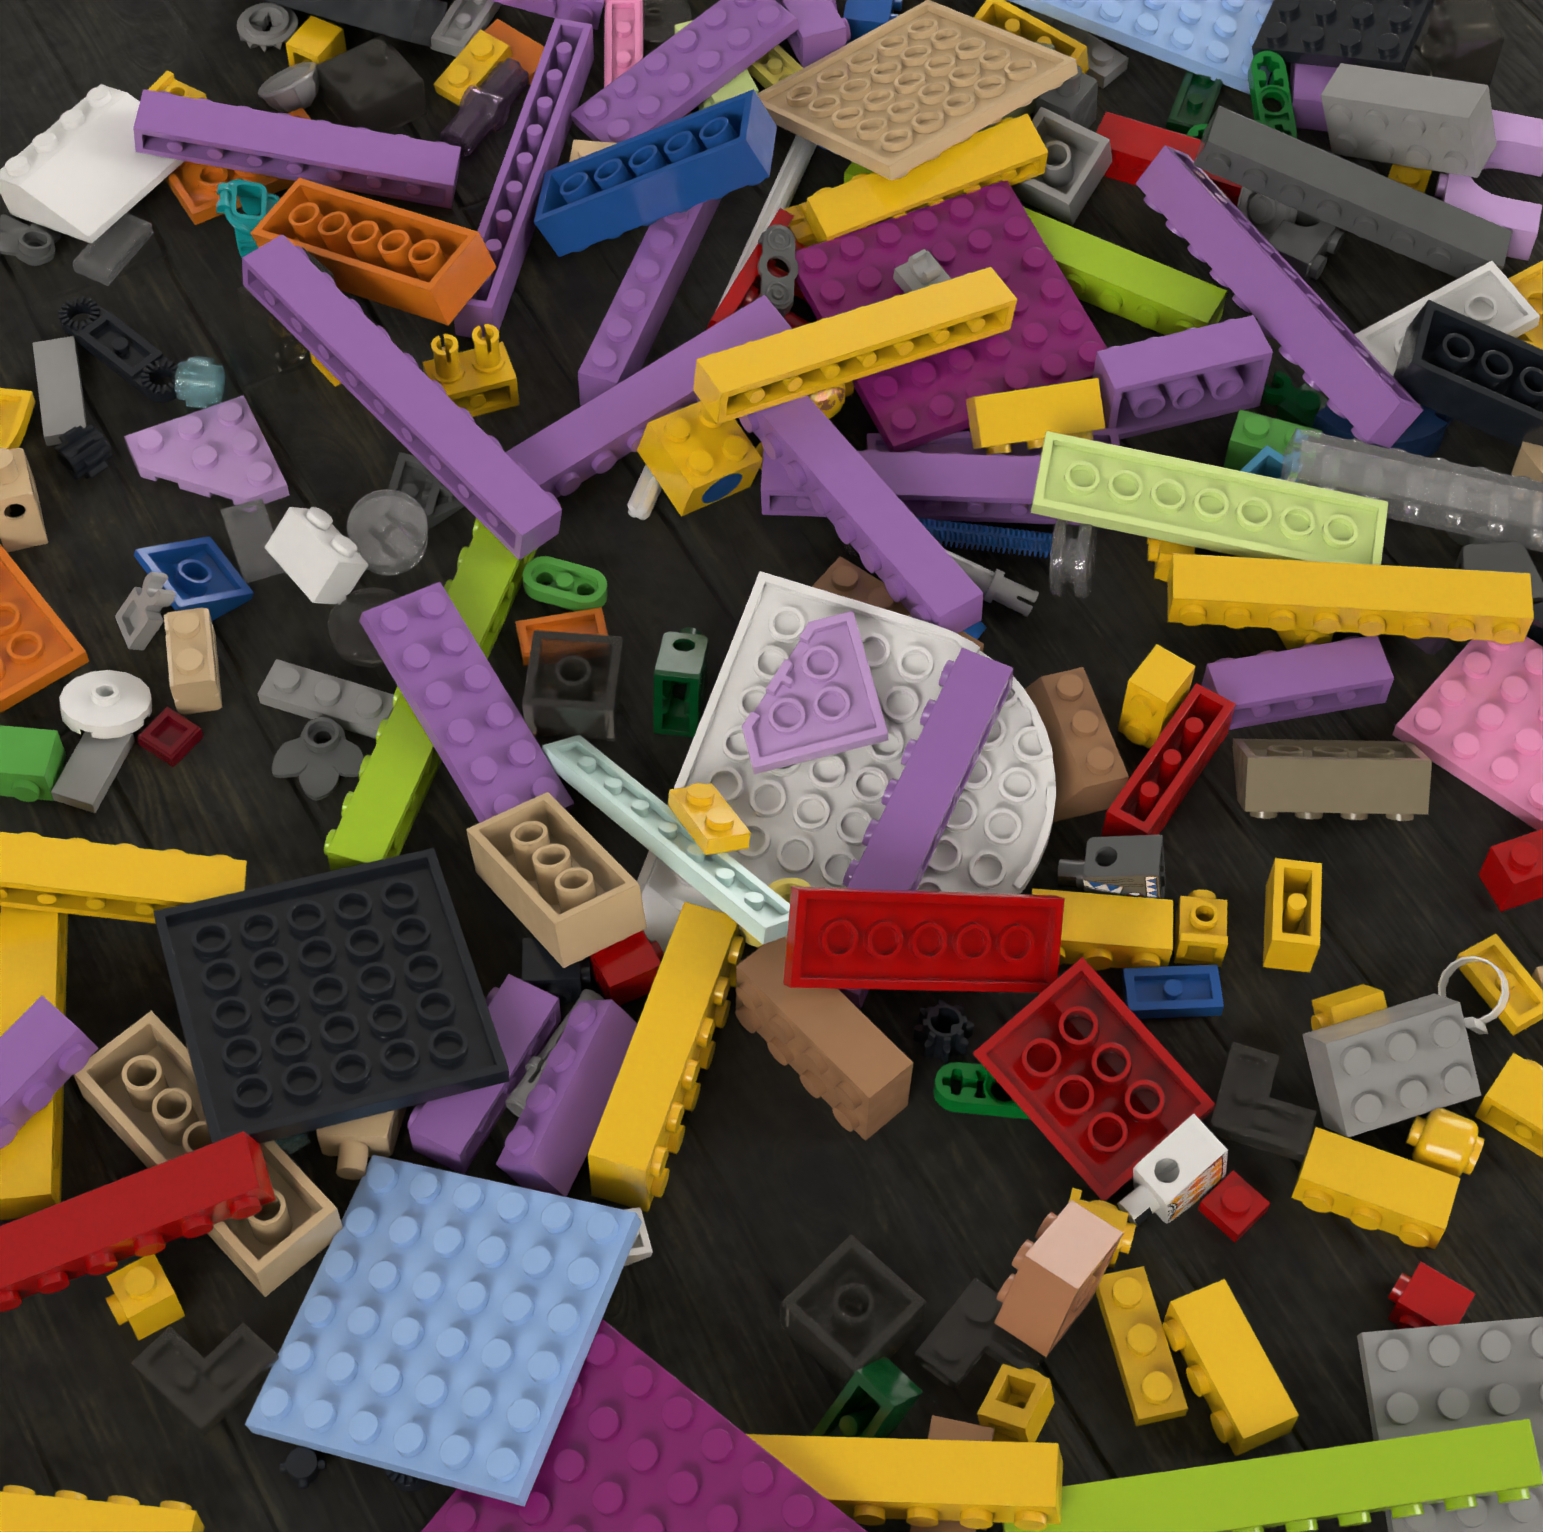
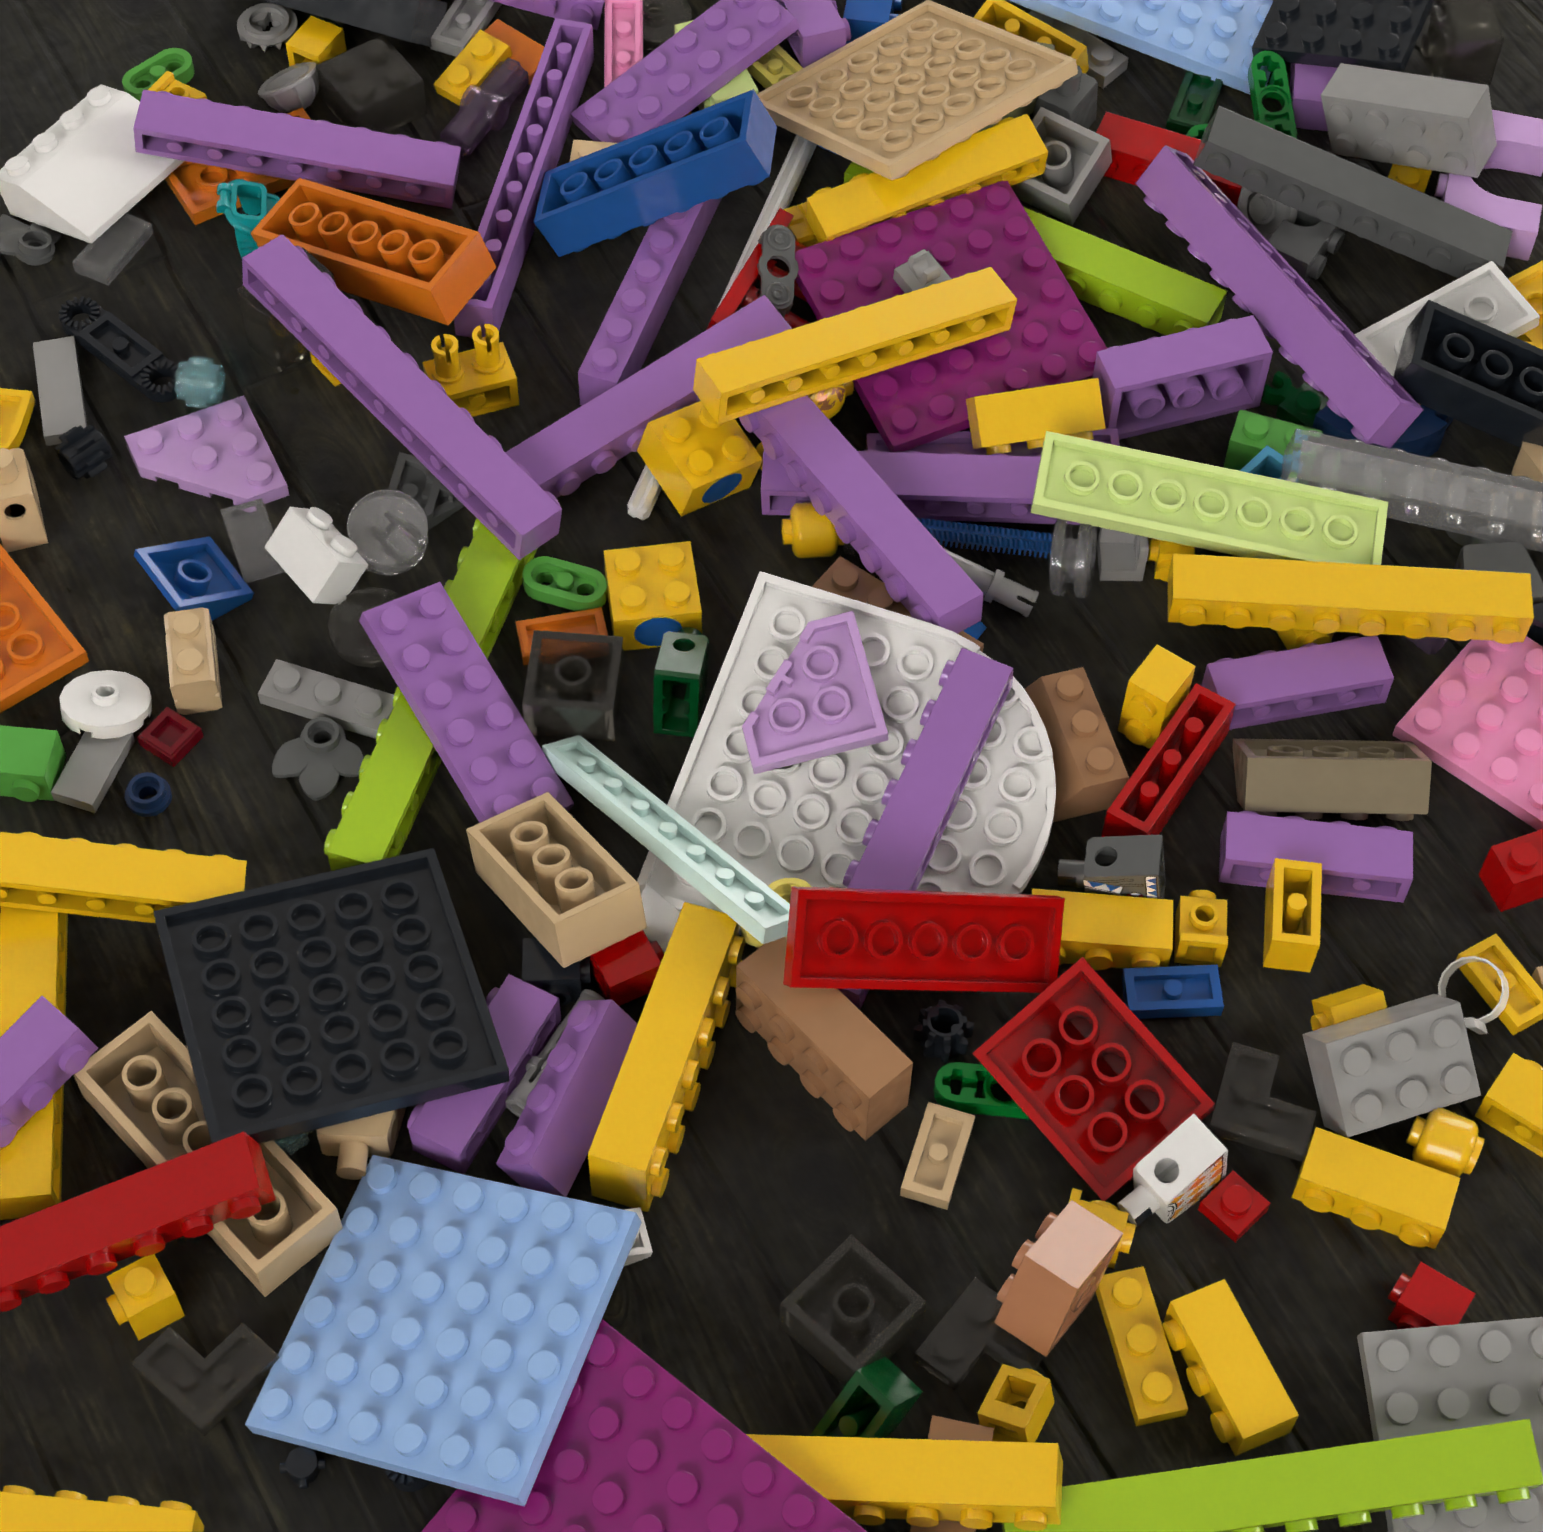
(140, 613): light grey plate -> none
(144, 785): none -> dark blue plate
(148, 72): none -> bright green plate
(651, 592): none -> yellow brick
(708, 818): yellow plate -> none
(809, 532): none -> yellow head
(937, 1155): none -> tan plate
(1121, 555): none -> light grey panel
(1353, 857): none -> medium lavender brick

